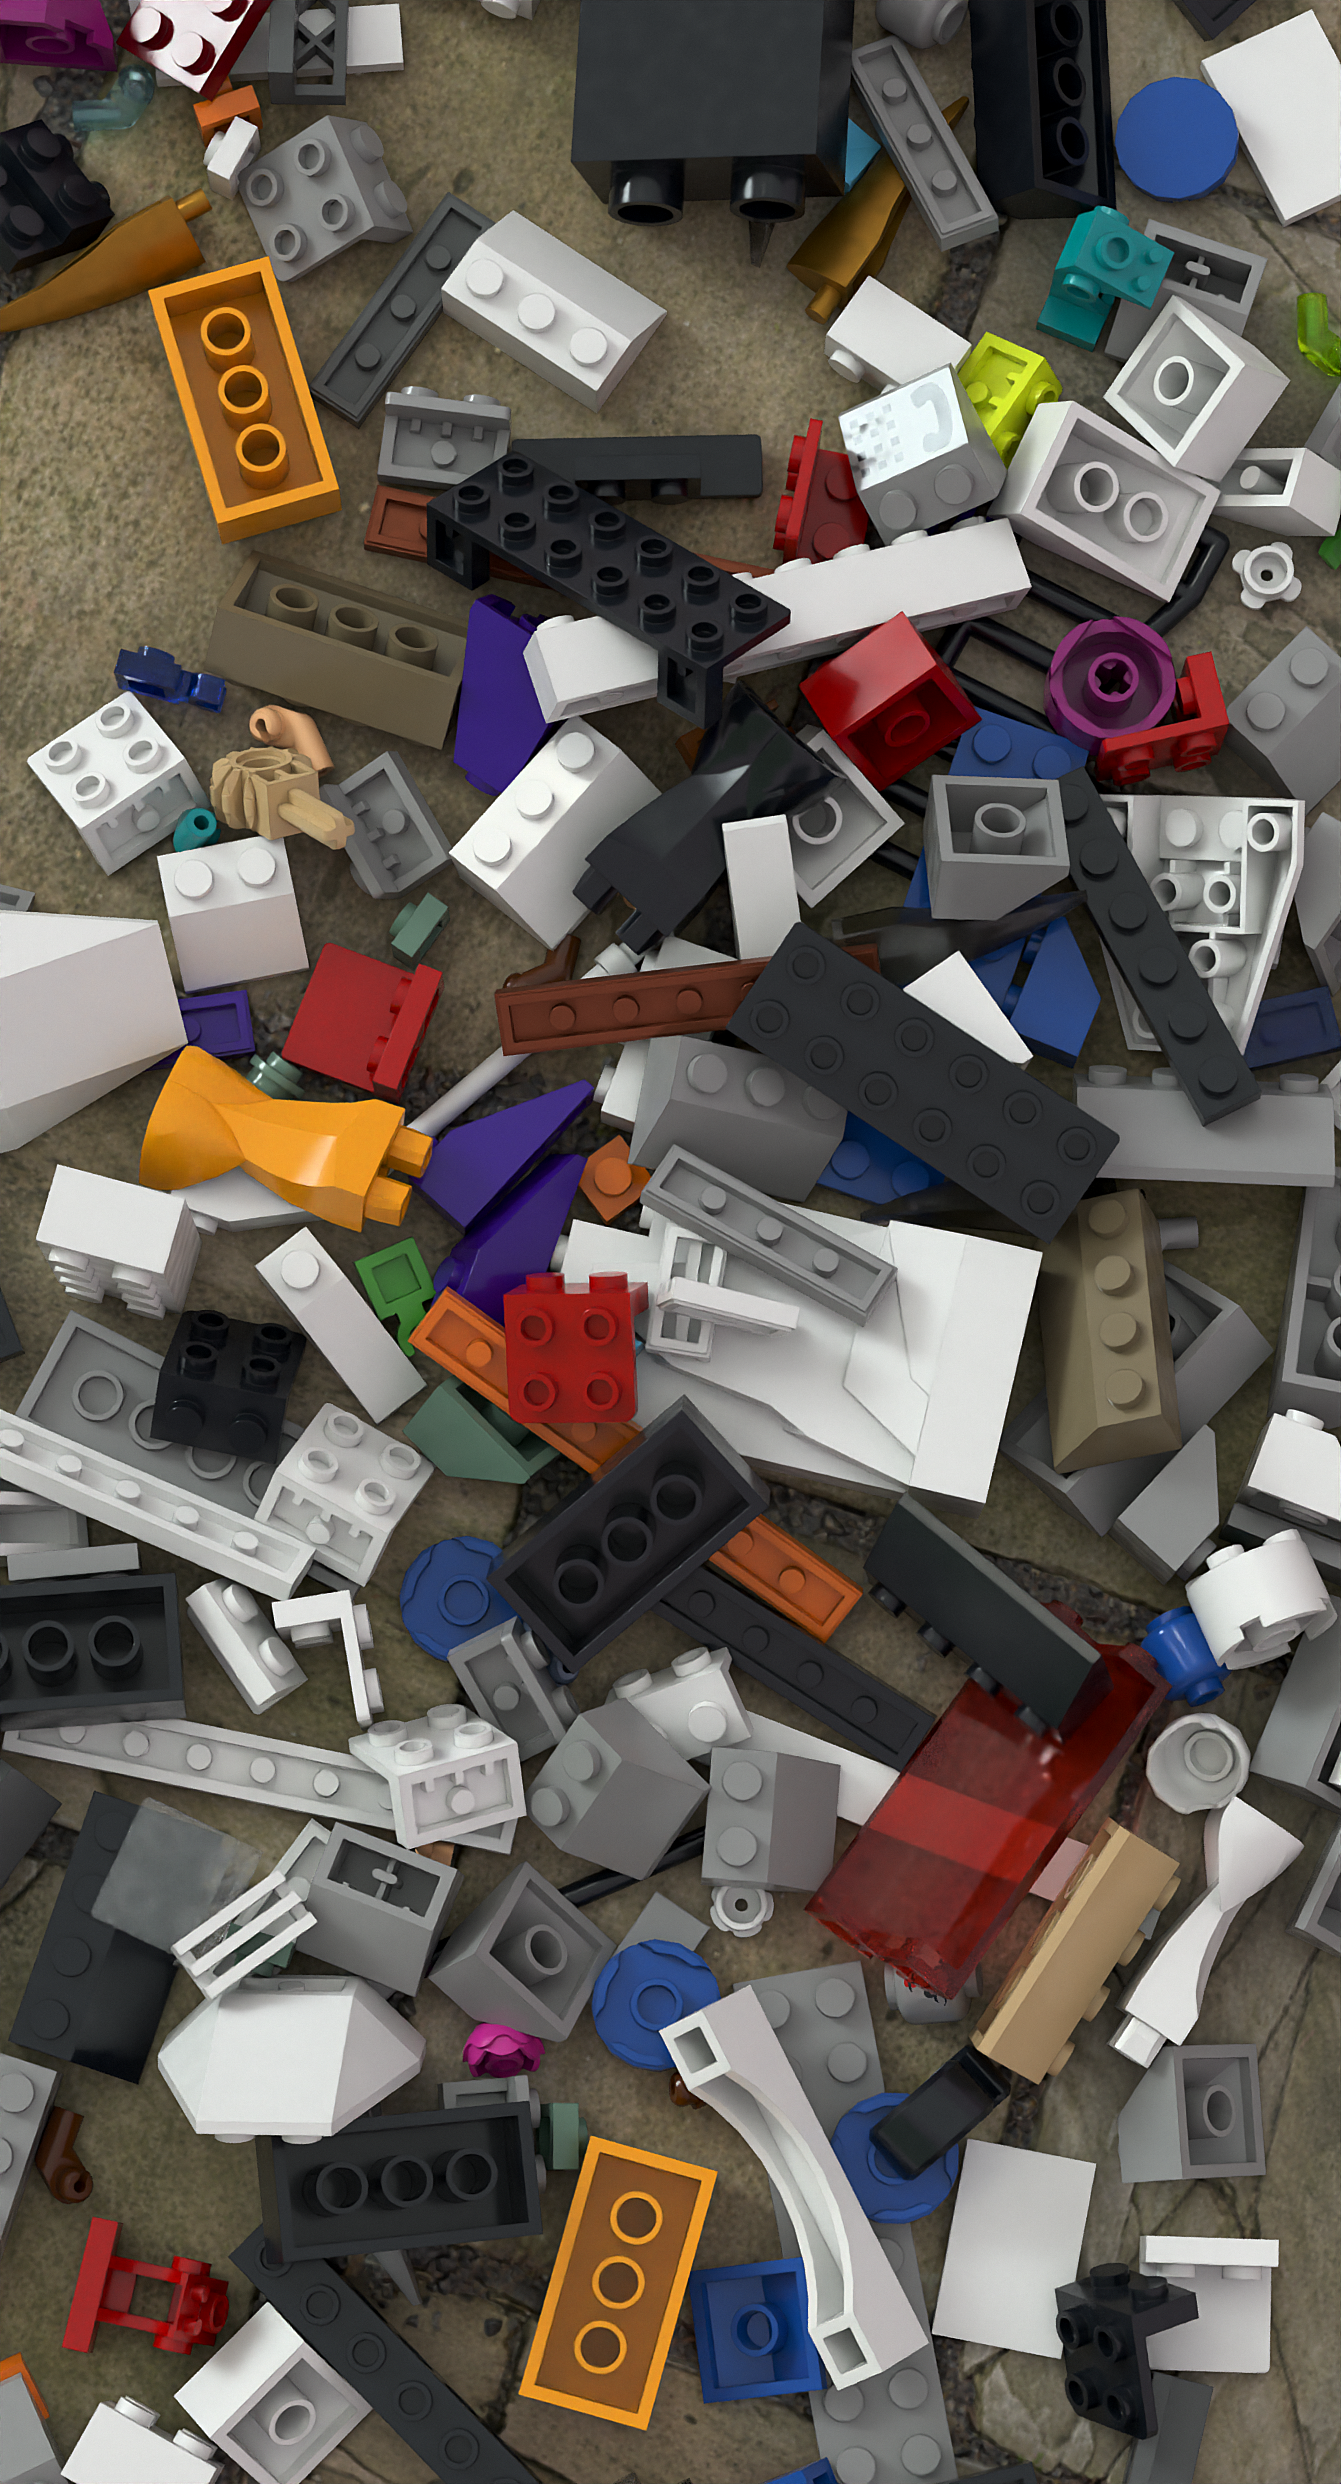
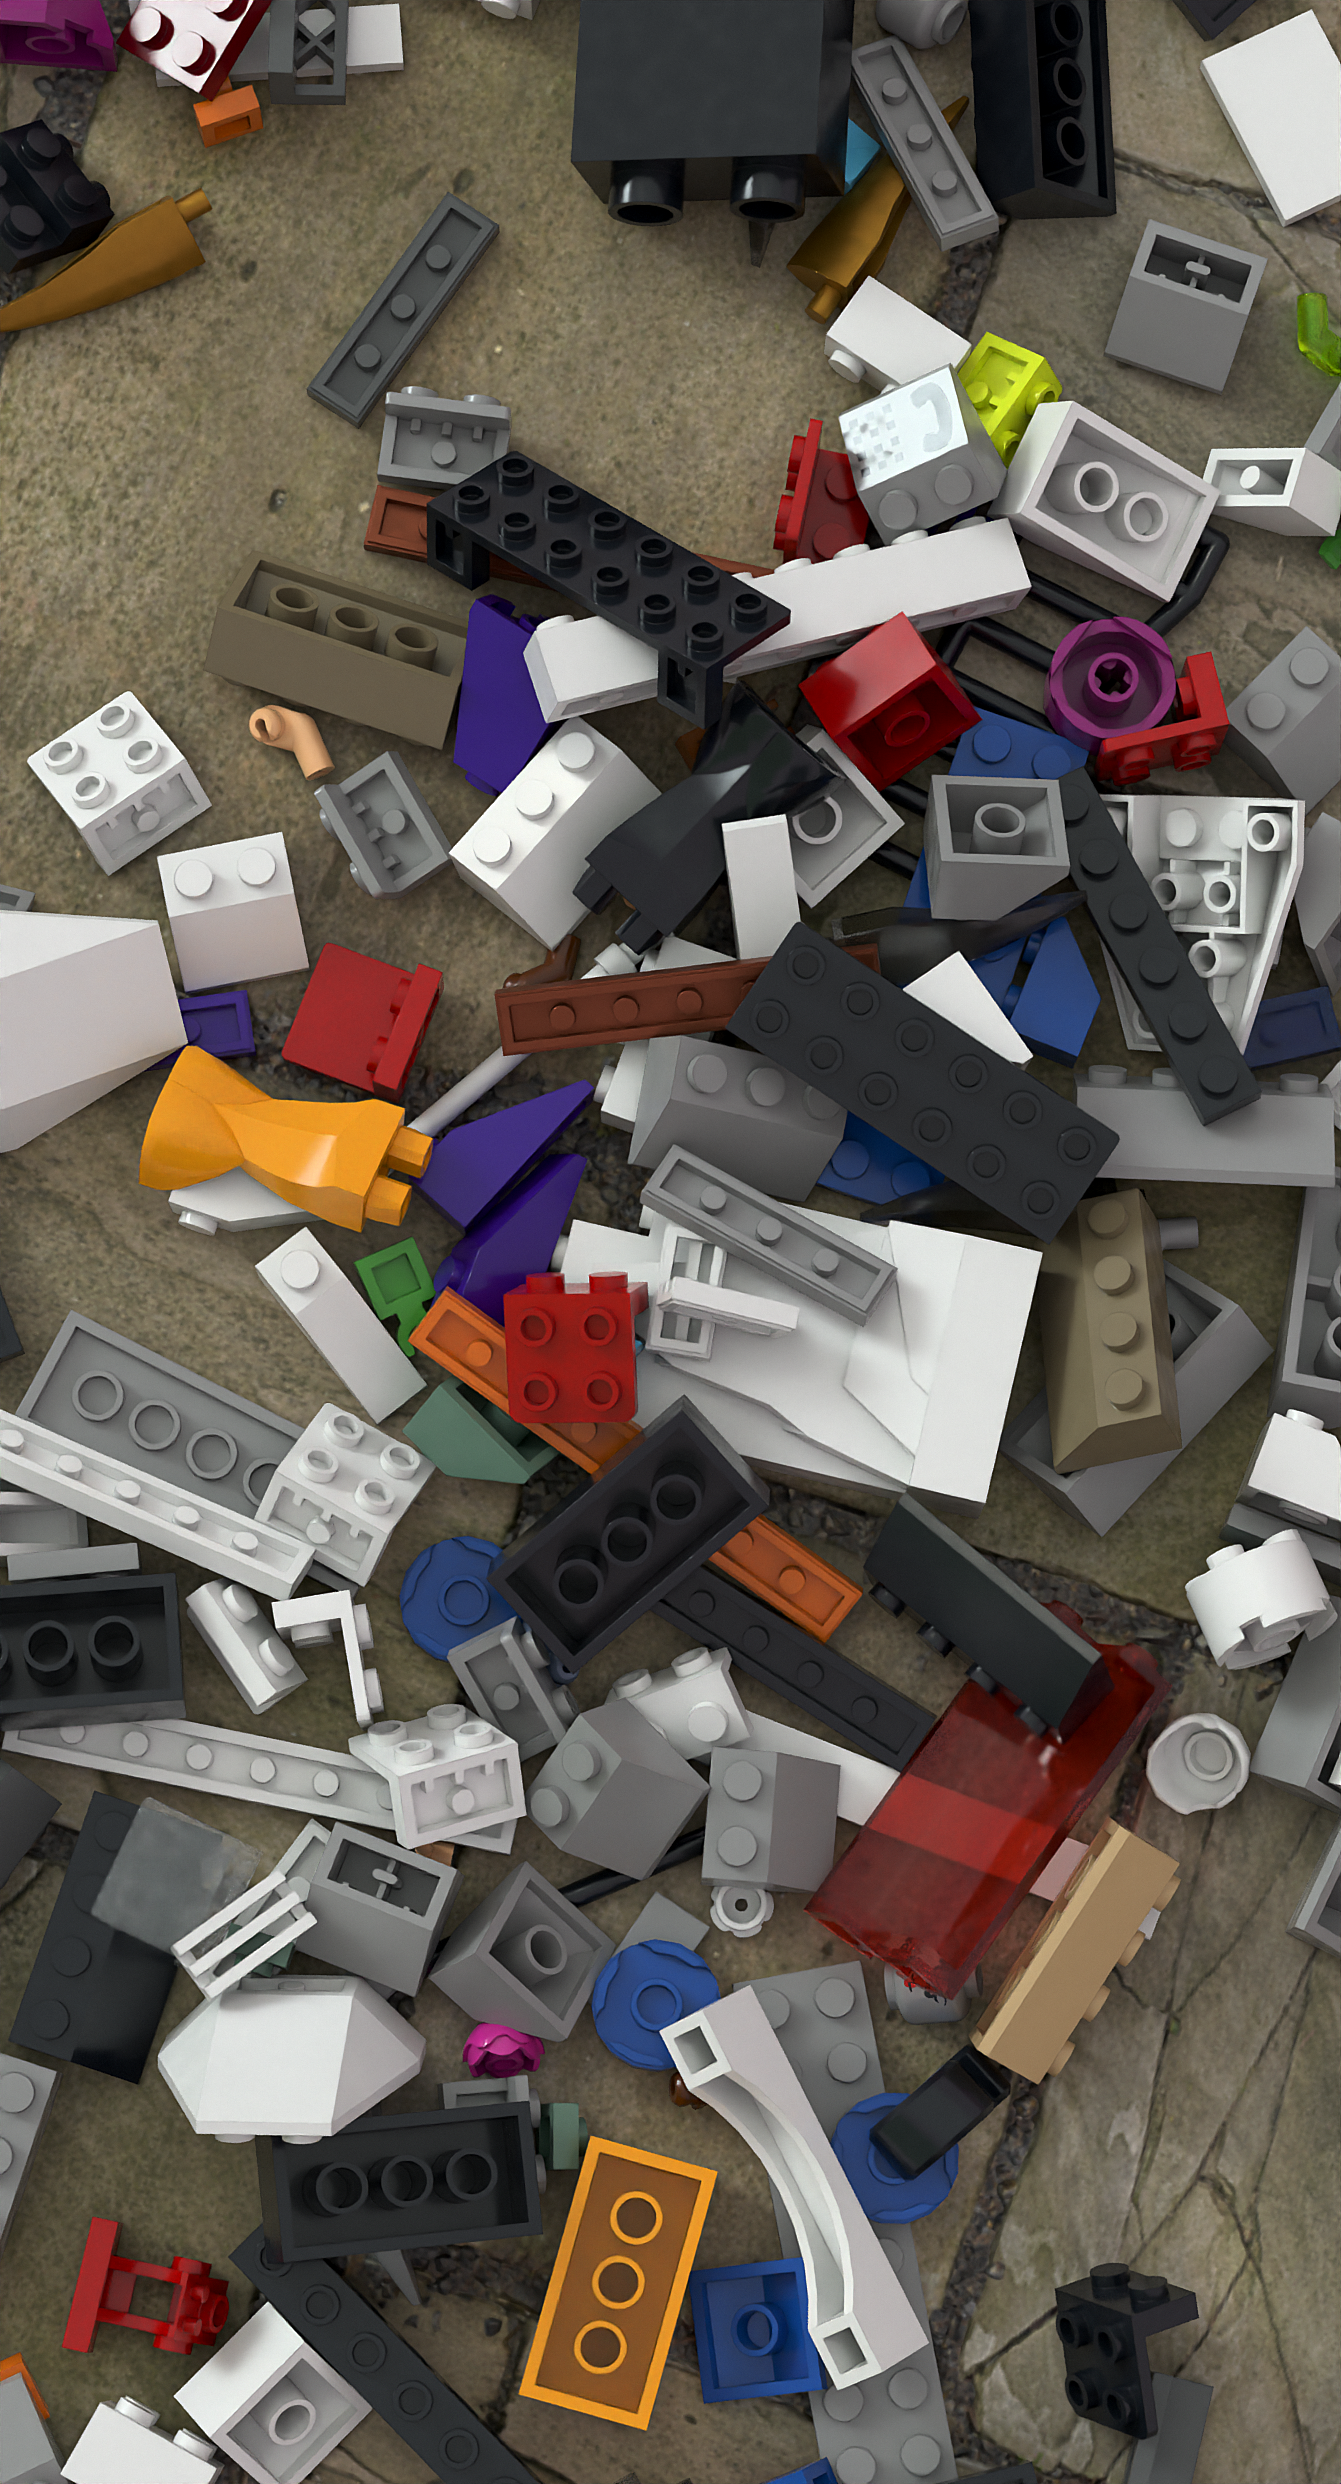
(58, 2161): reddish brown arm -> none
(119, 1242): white brick -> none
(121, 105): clear light blue arm -> none
(157, 676): clear blue plate -> none
(195, 830): teal arm -> none
(227, 1385): black bracket -> none
(230, 154): white plate -> none
(245, 400): light orange brick -> none
(275, 796): tan gear -> none
(276, 1077): sand green plate -> none
(322, 196): light grey bracket -> none
(418, 929): sand green plate -> none
(550, 309): white slope -> none
(610, 1182): orange plate -> none
(654, 467): black bracket -> none
(1011, 2245): white tile -> none
(1097, 259): teal tile -> none
(1168, 1987): white hips -> none
(1175, 1513): light grey slope -> none
(1177, 140): blue tile -> none
(1184, 1657): blue head -> none
(1194, 2116): light grey slope -> none
(1196, 390): white slope -> none
(1231, 2298): white bracket -> none
(1270, 558): white plate -> none

